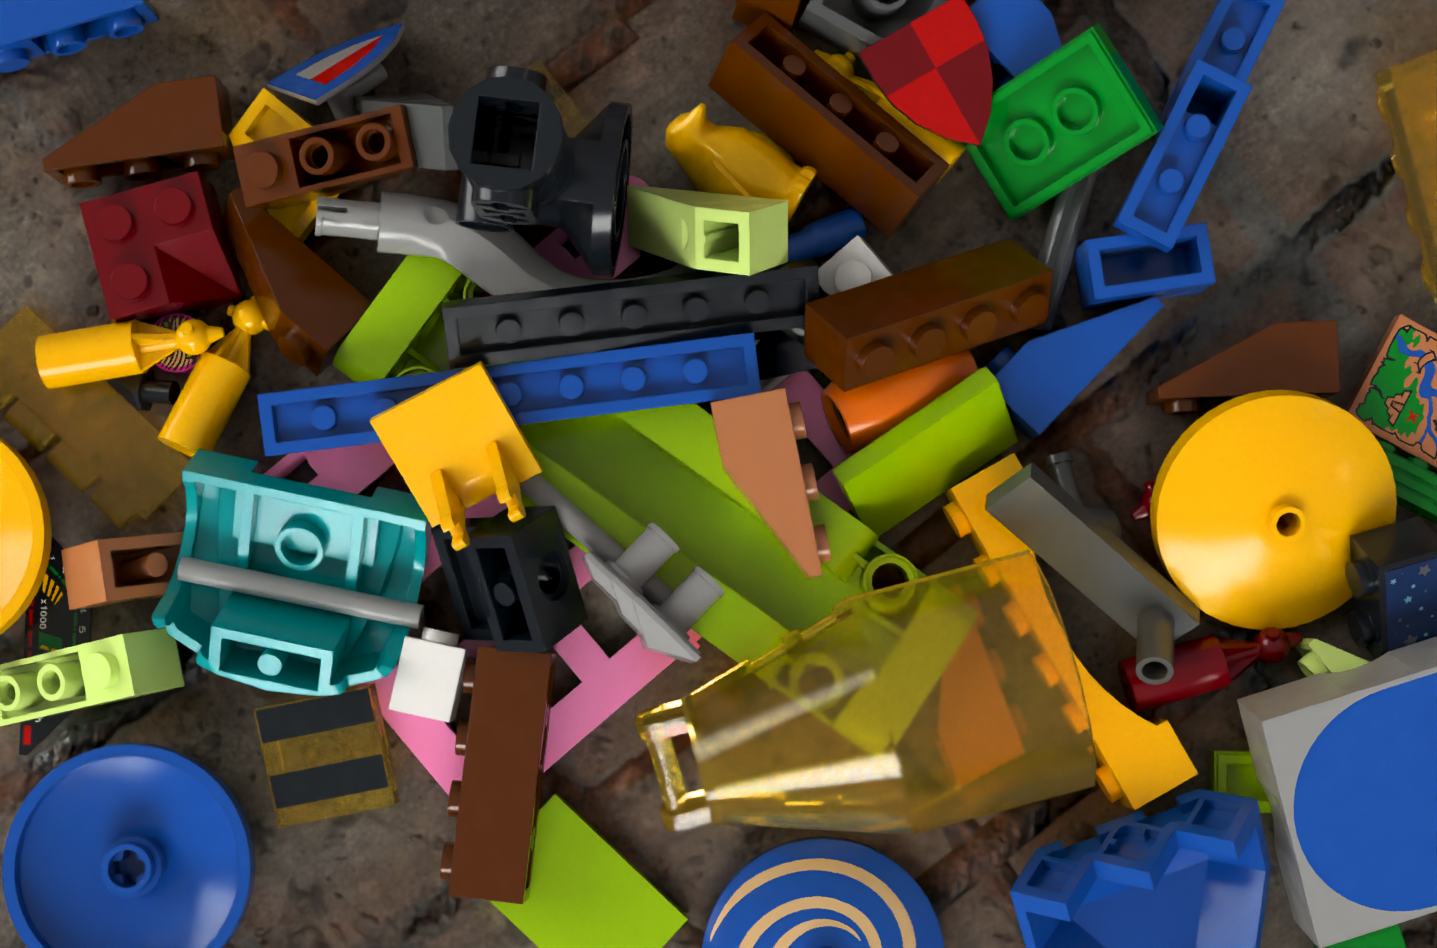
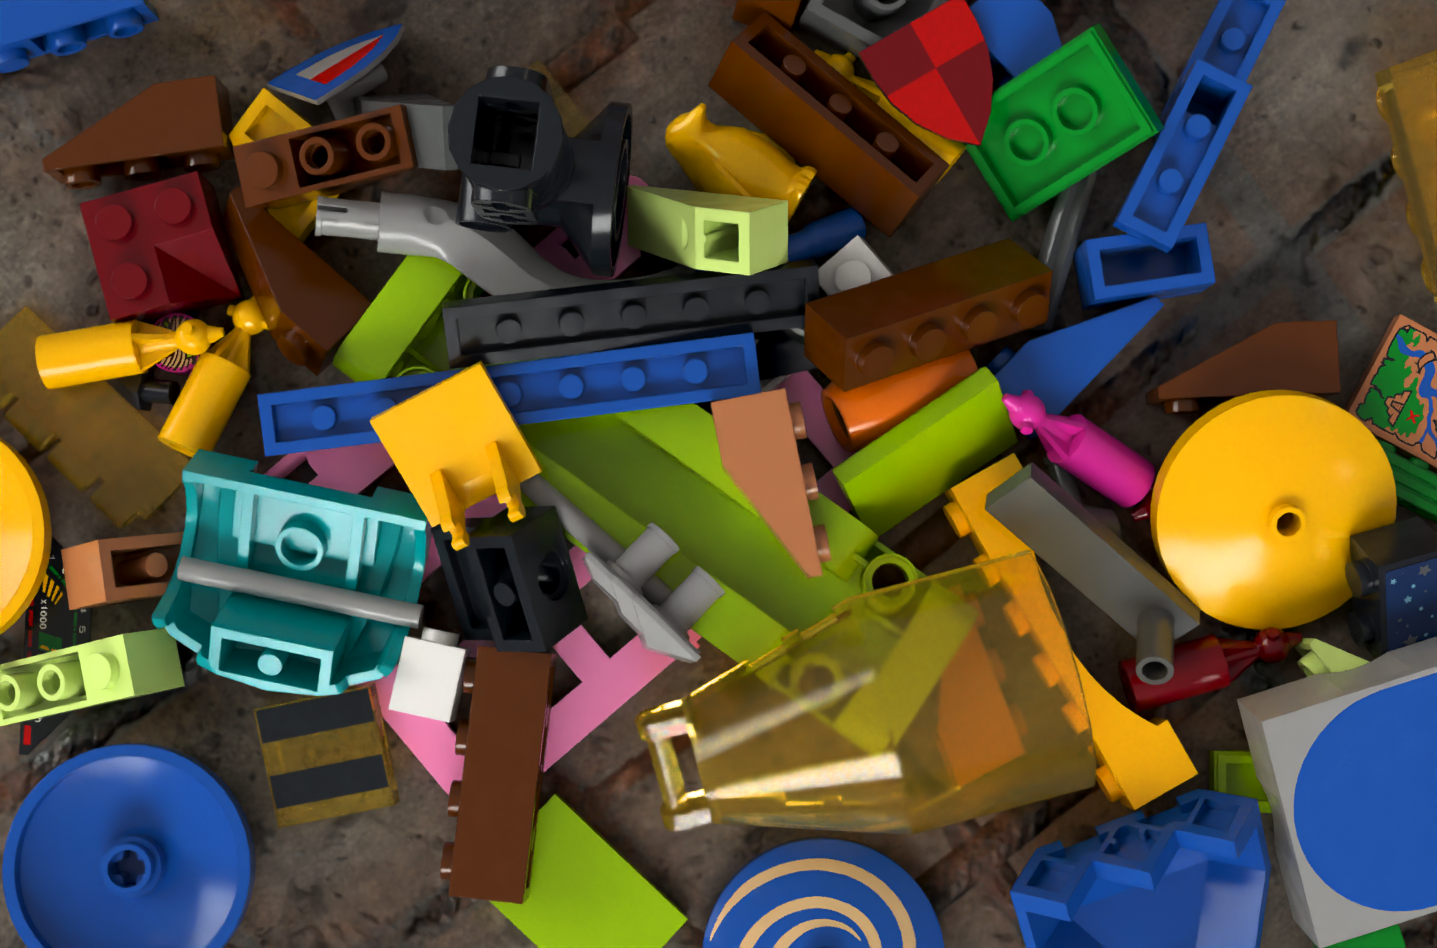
(1084, 450): none -> dark pink wheel

